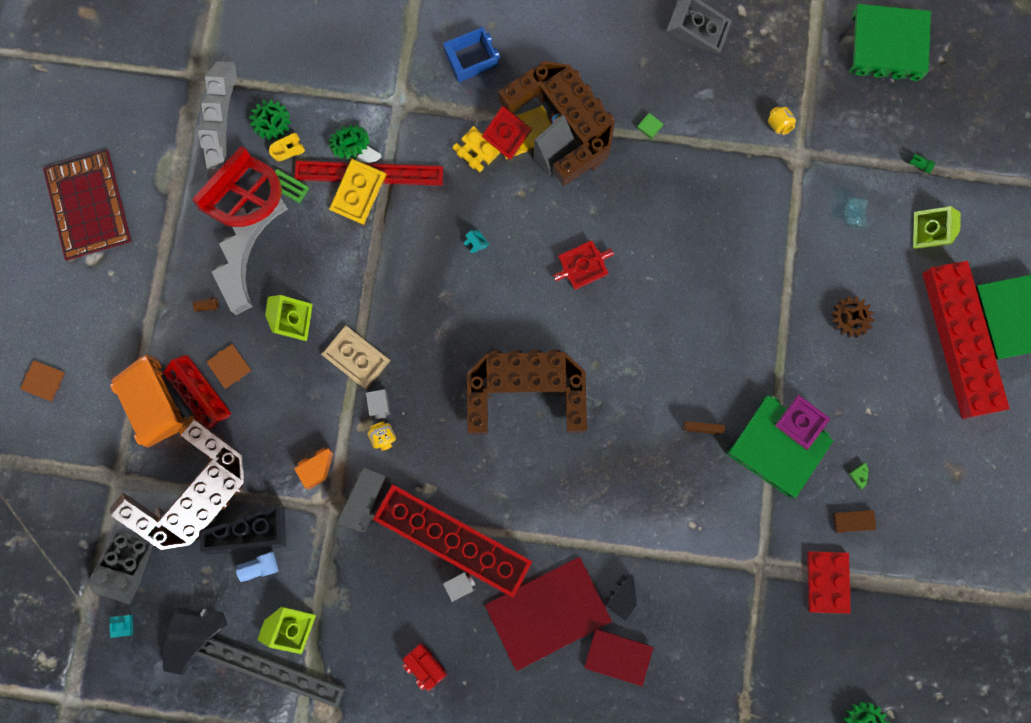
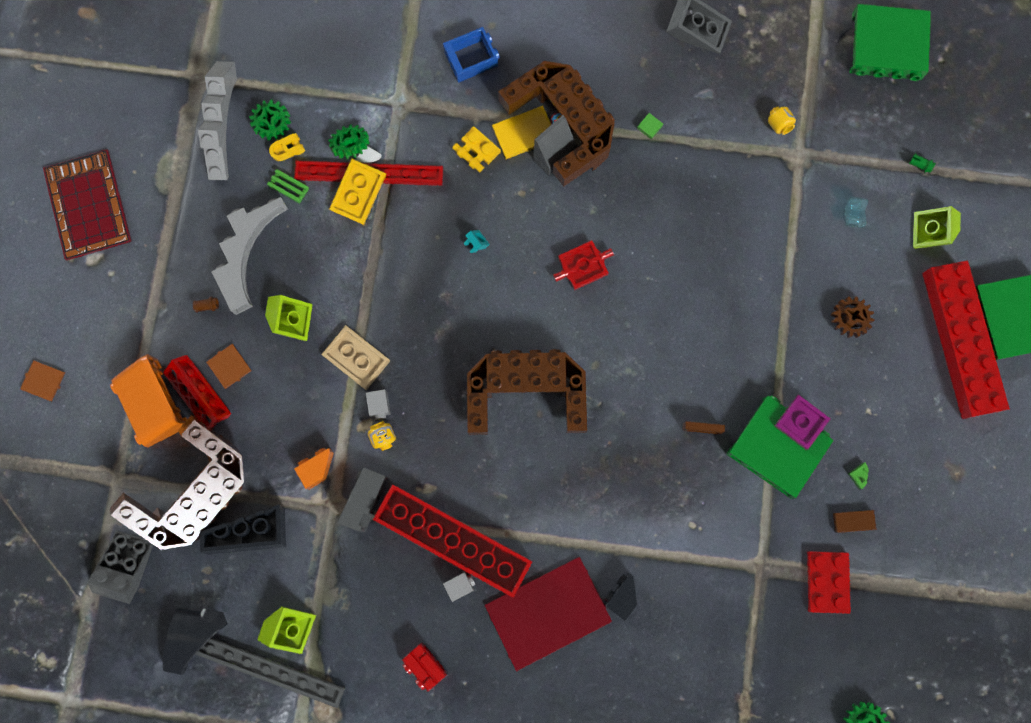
(121, 626): teal tile -> none
(225, 180): red window -> none
(262, 566): light blue piece -> none
(507, 132): red plate -> none
(618, 657): dark red tile -> none

